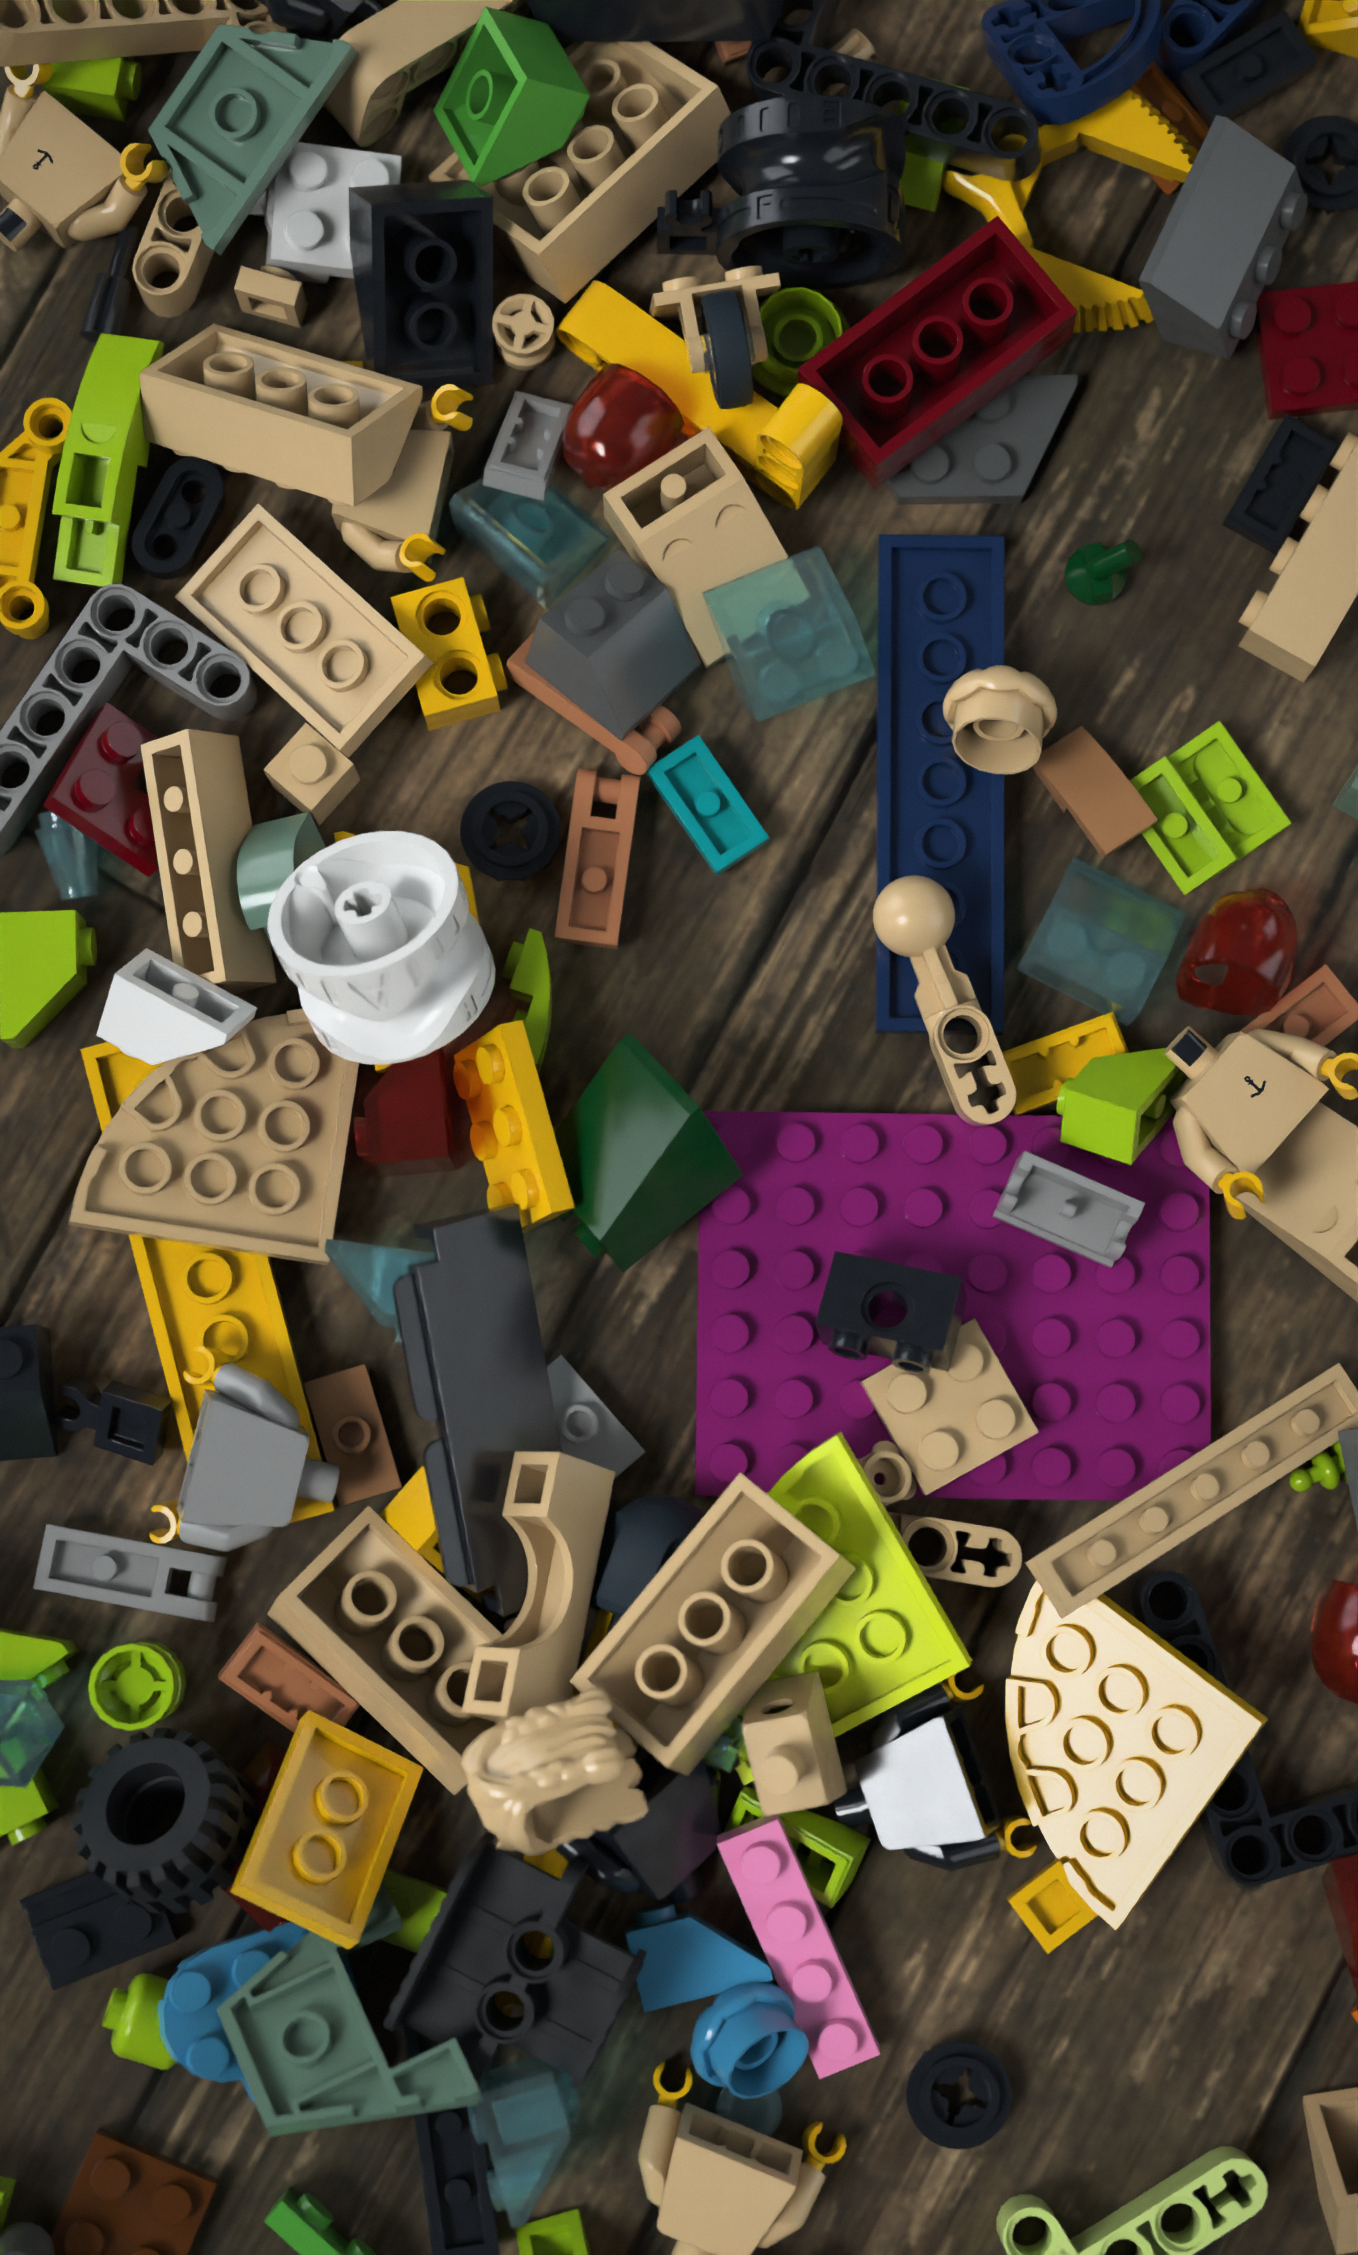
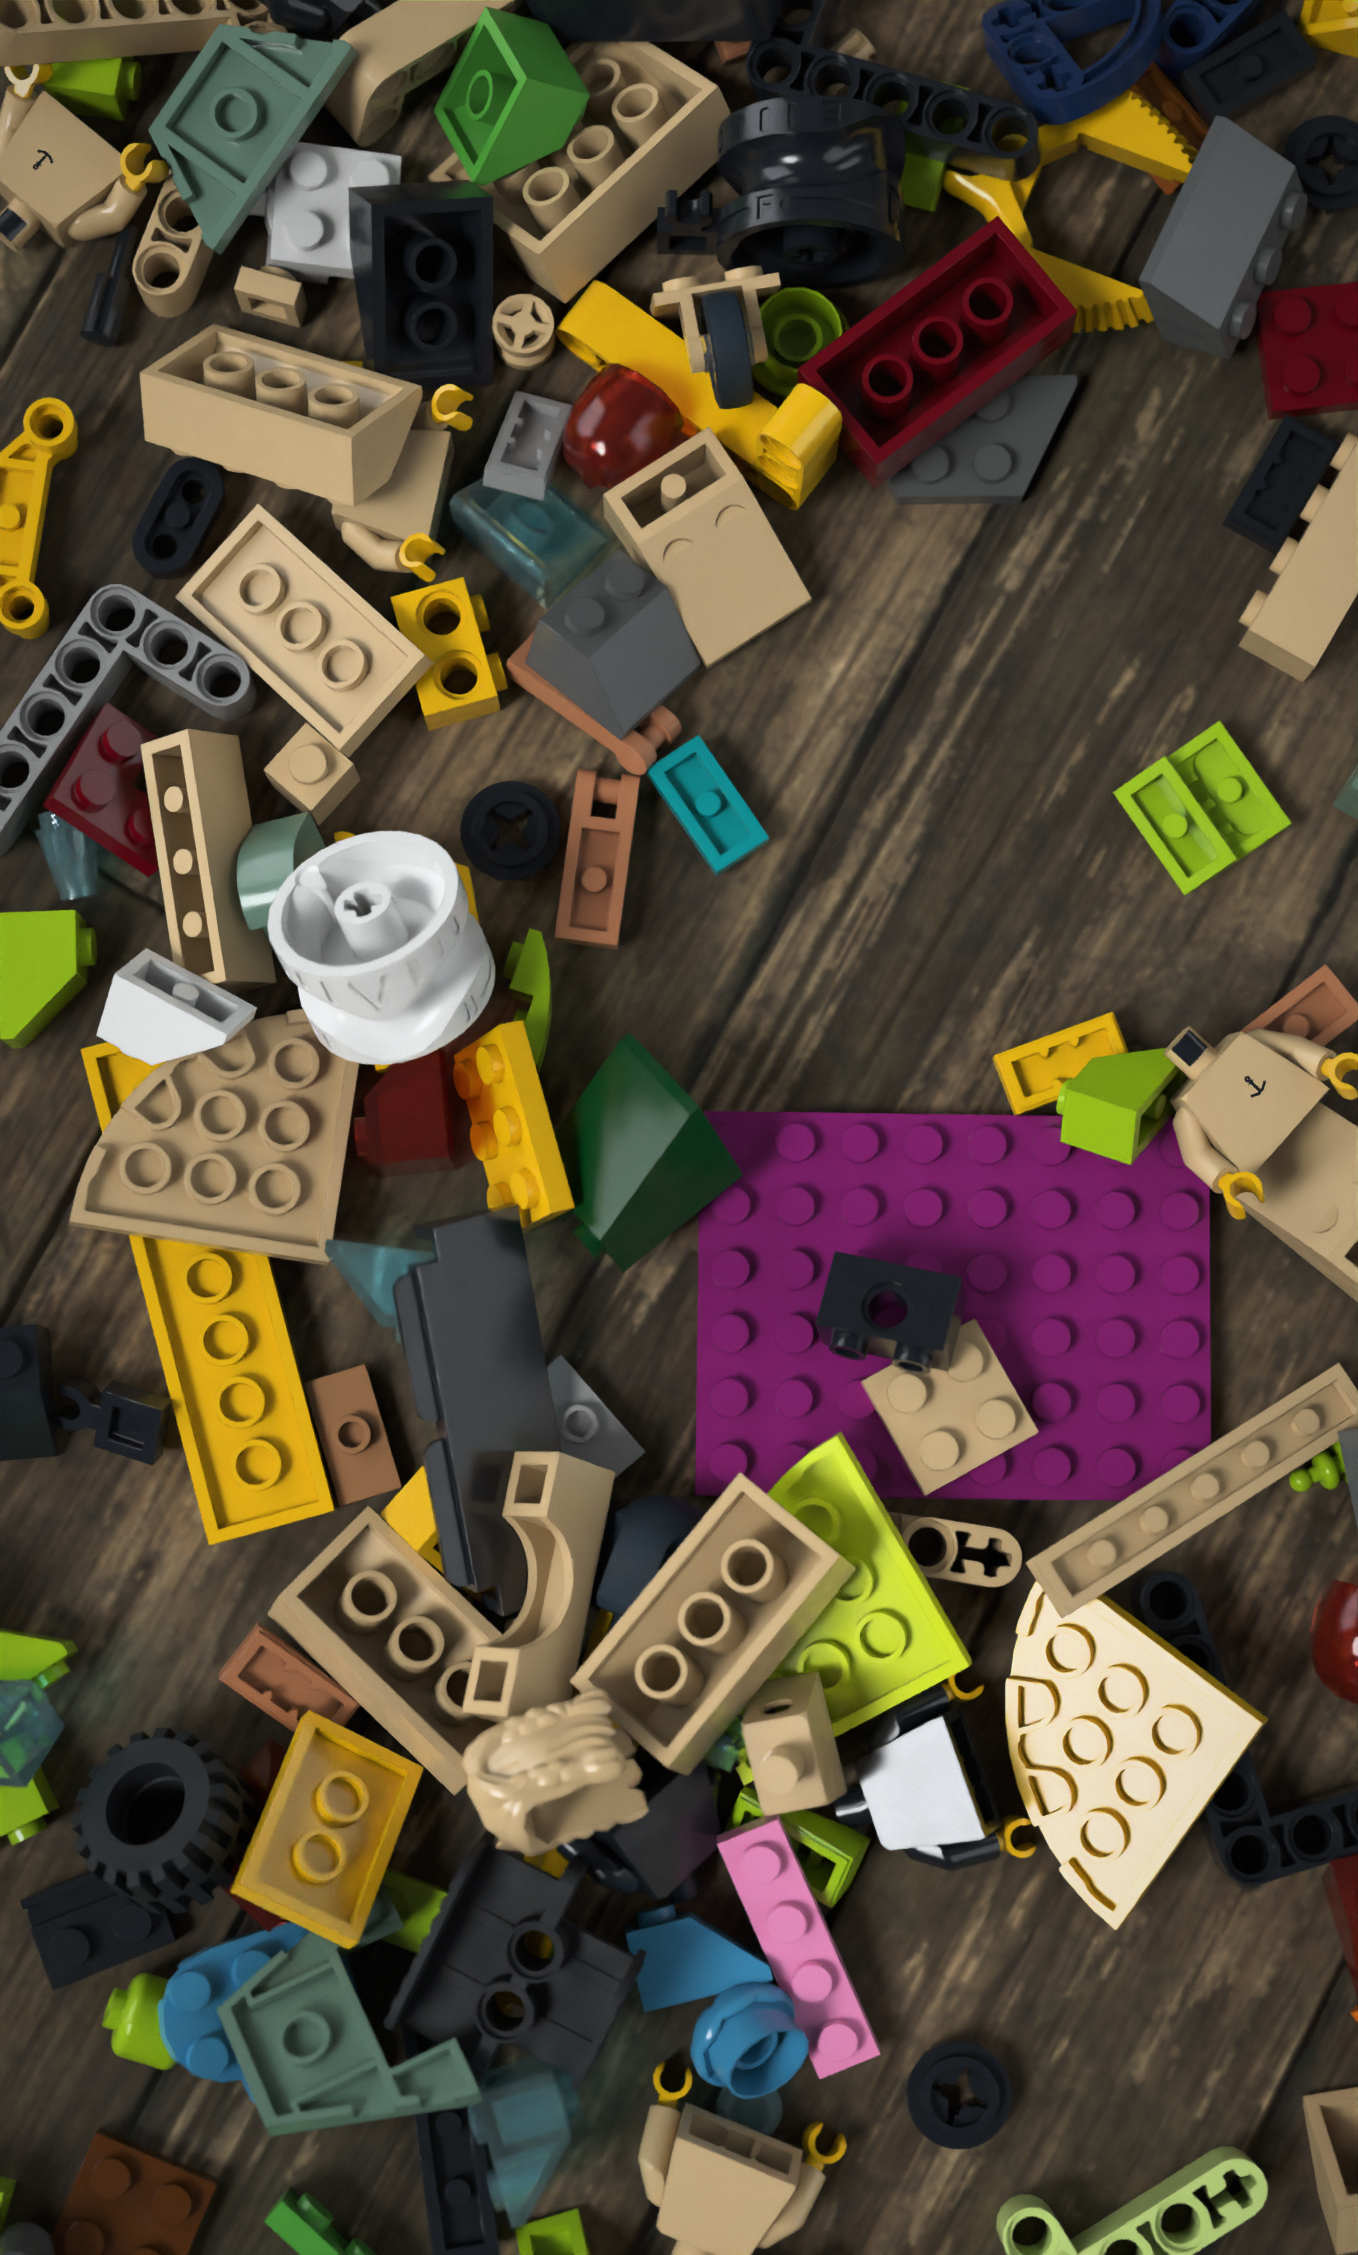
(102, 461): lime slope -> none
(127, 1572): light grey plate -> none
(137, 1685): lime wheel -> none
(242, 1462): light grey torso -> none
(788, 634): clear light blue slope -> none
(898, 1480): tan plate -> none
(915, 921): tan beam -> none
(933, 811): dark blue plate -> none
(999, 718): tan piece -> none
(1051, 1906): yellow plate -> none
(1067, 1209): light grey hinge -> none
(1094, 791): medium nougat slope -> none
(1098, 572): dark green plate -> none
(1101, 942): clear light blue slope -> none
(1258, 943): clear red piece -> none

